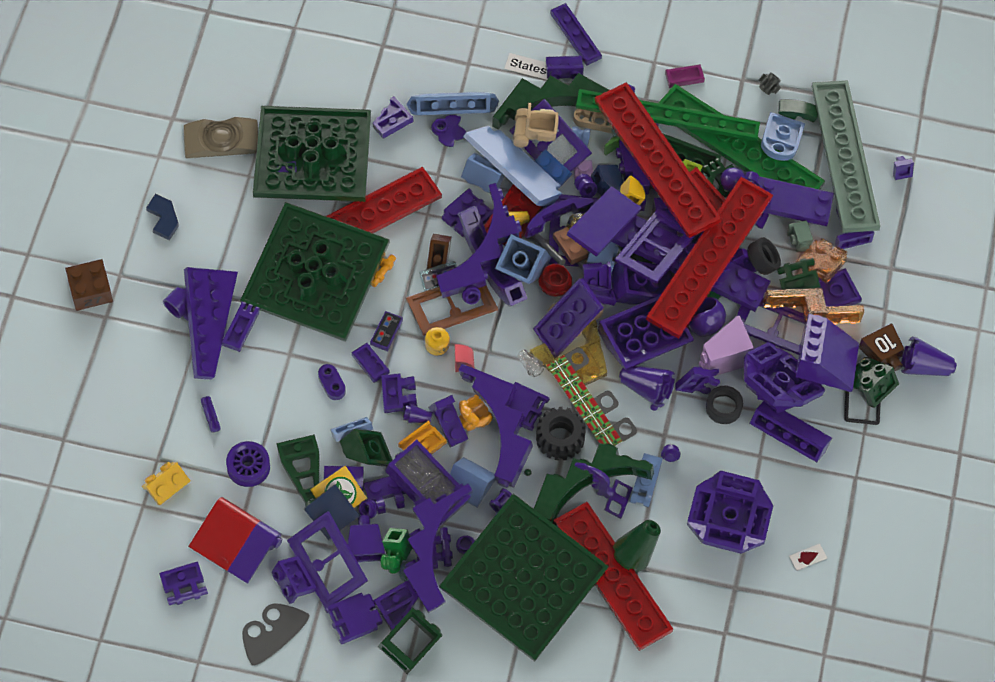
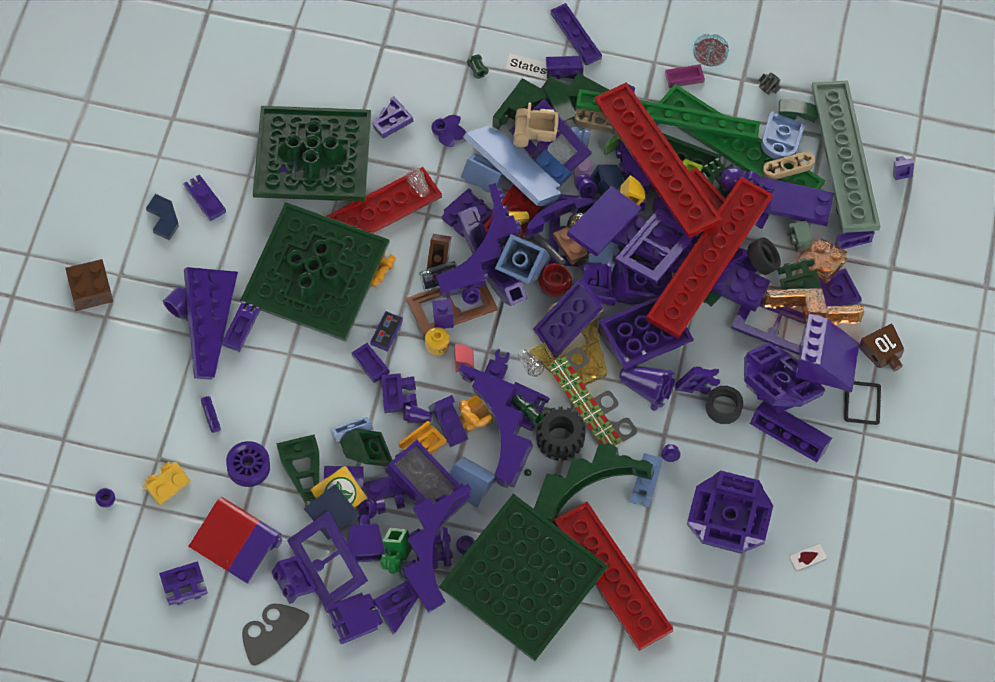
(105, 492): none -> dark purple plate
(205, 198): none -> dark purple hinge
(221, 138): dark tan slope -> none
(331, 380): dark purple plate -> none
(396, 654): dark green window -> none
(417, 181): none -> clear cone
(443, 313): none -> dark purple brick
(452, 103): medium blue brick -> none
(477, 66): none -> dark green bush
(498, 367): none -> dark purple plate
(500, 500): dark purple bush -> none
(528, 409): none -> dark green pin
(560, 101): none -> dark green slope
(603, 486): dark purple piece -> none
(637, 546): dark green cone -> none
(708, 318): dark purple piece -> none
(710, 50): none -> clear light blue tile
(727, 348): lavender slope -> none
(794, 160): none -> tan beam
(874, 380): dark green bracket -> none
(925, 359): dark purple cone -> none

